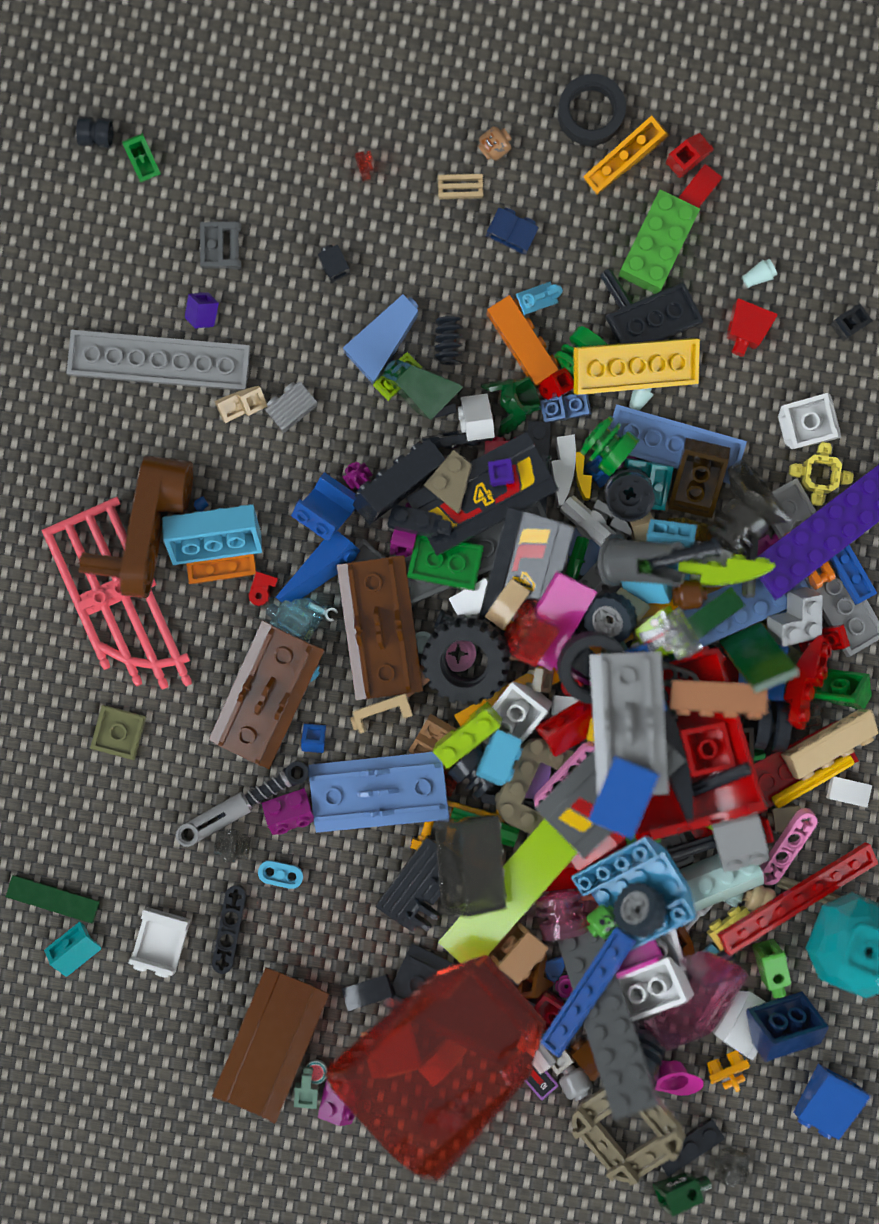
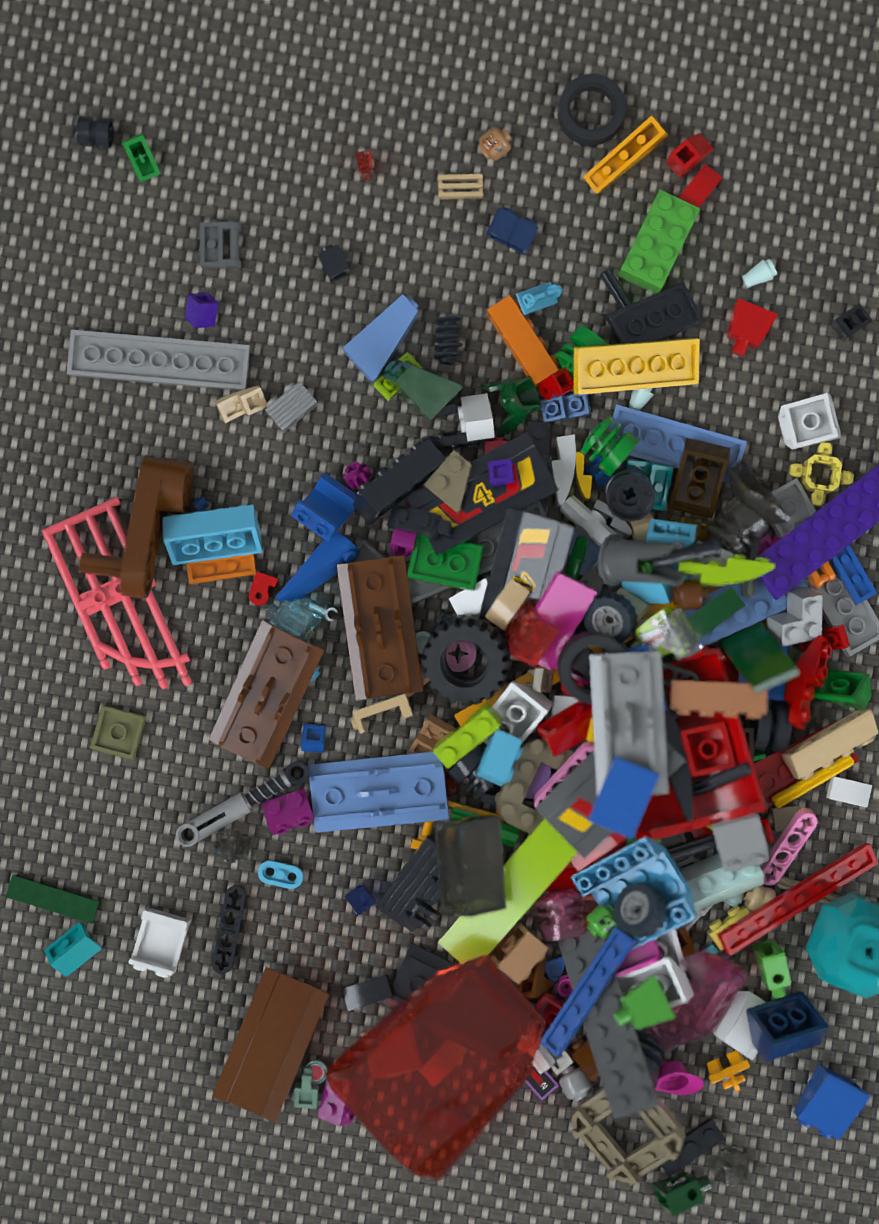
(360, 898): none -> clear blue panel
(644, 1005): none -> bright green torso

